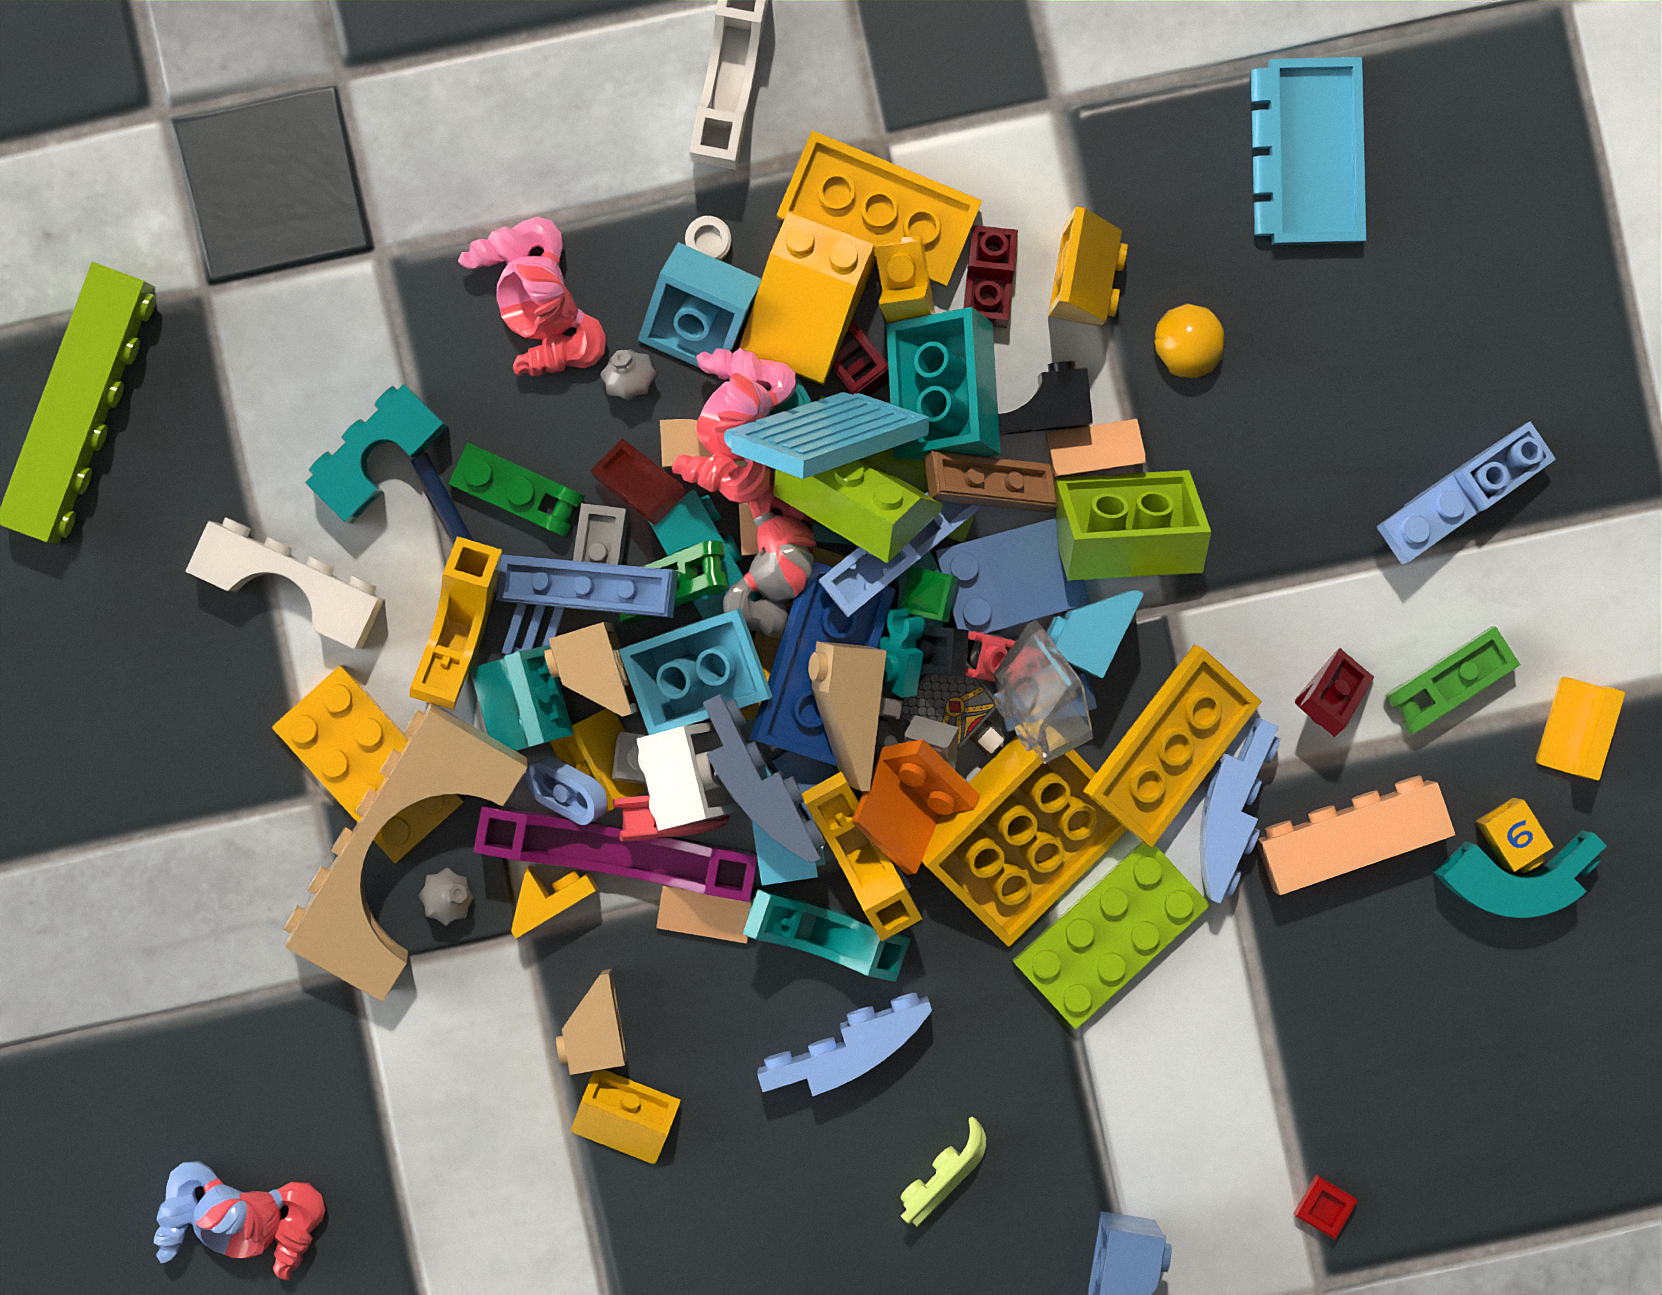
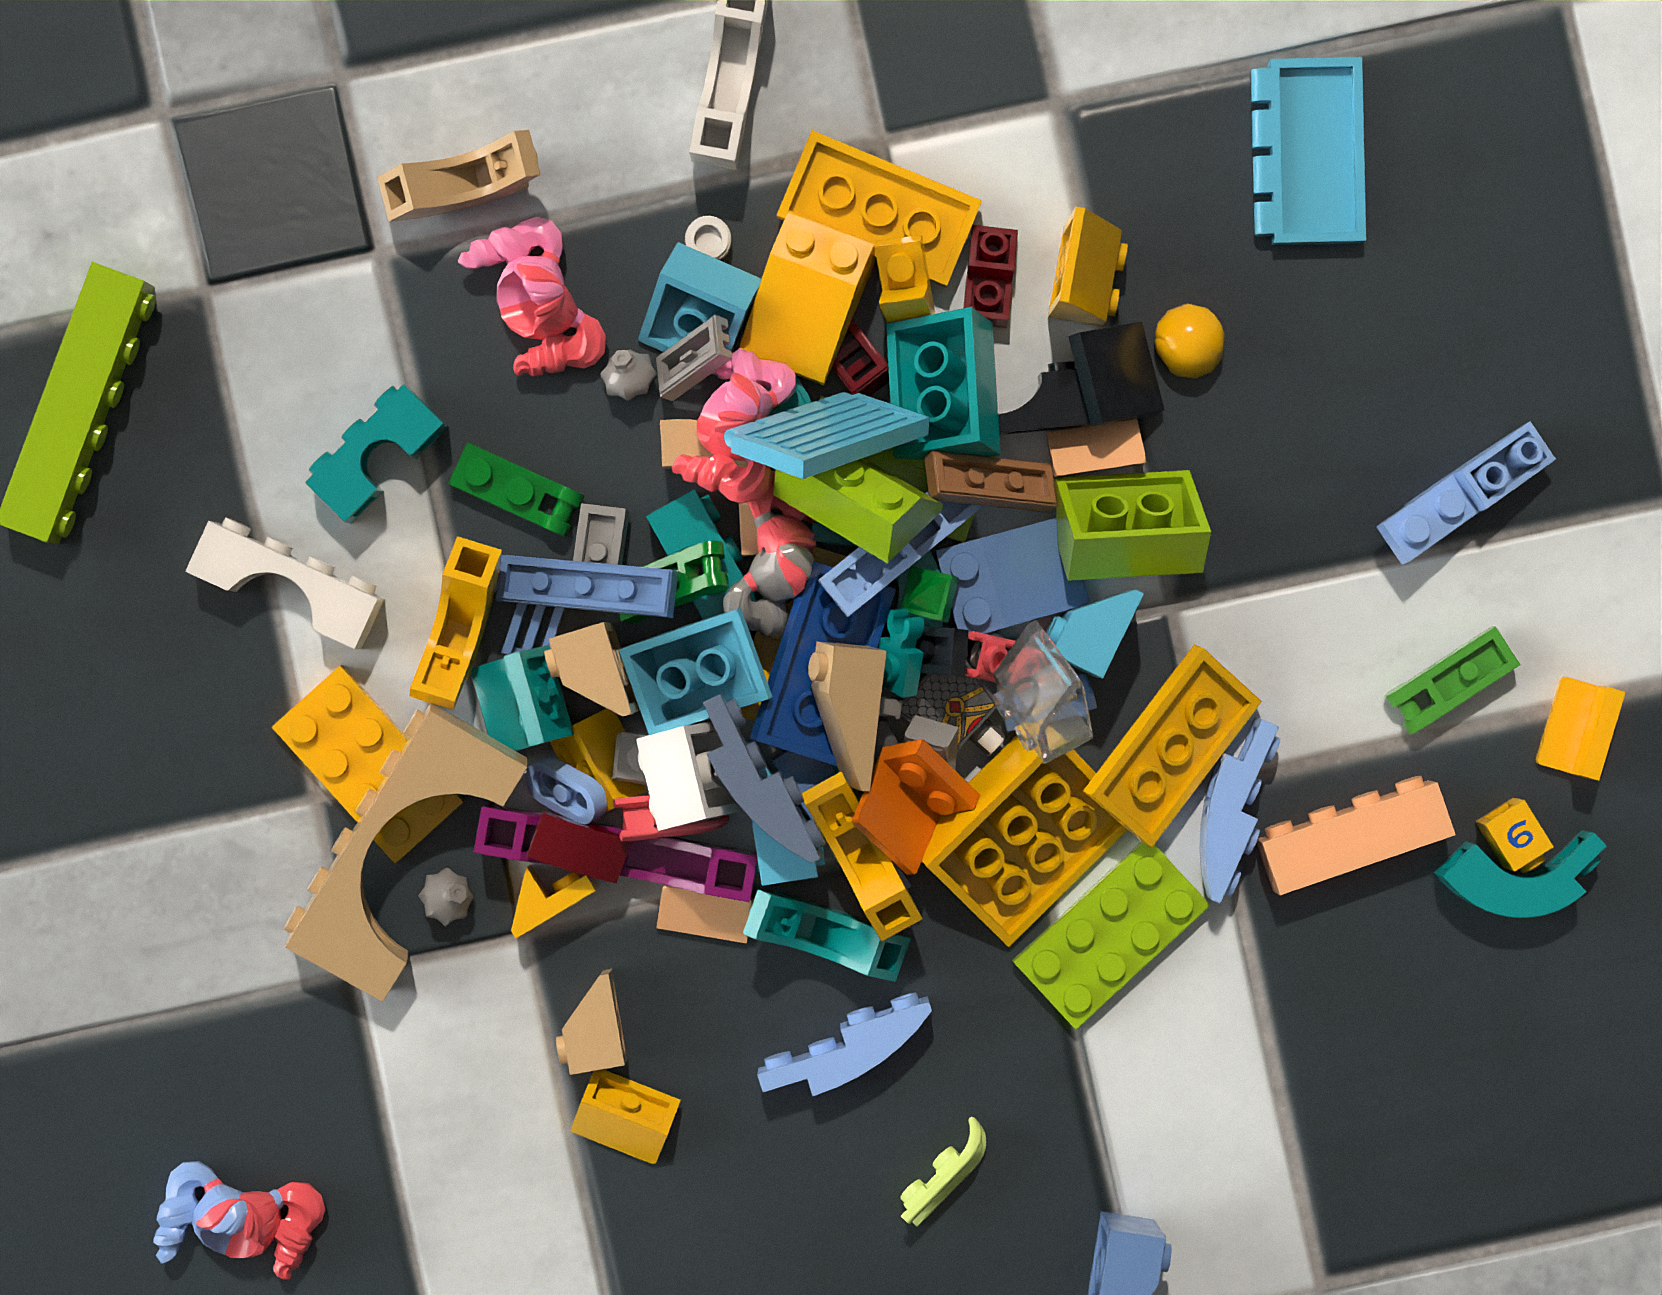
(440, 497): dark blue bar -> none
(461, 180): none -> tan arch
(578, 847): none -> dark red slope
(638, 481): clear red tile -> none
(694, 365): none -> light grey tile
(1116, 373): none -> black tile
(1325, 1206): red tile -> none
(1335, 692): dark red slope -> none

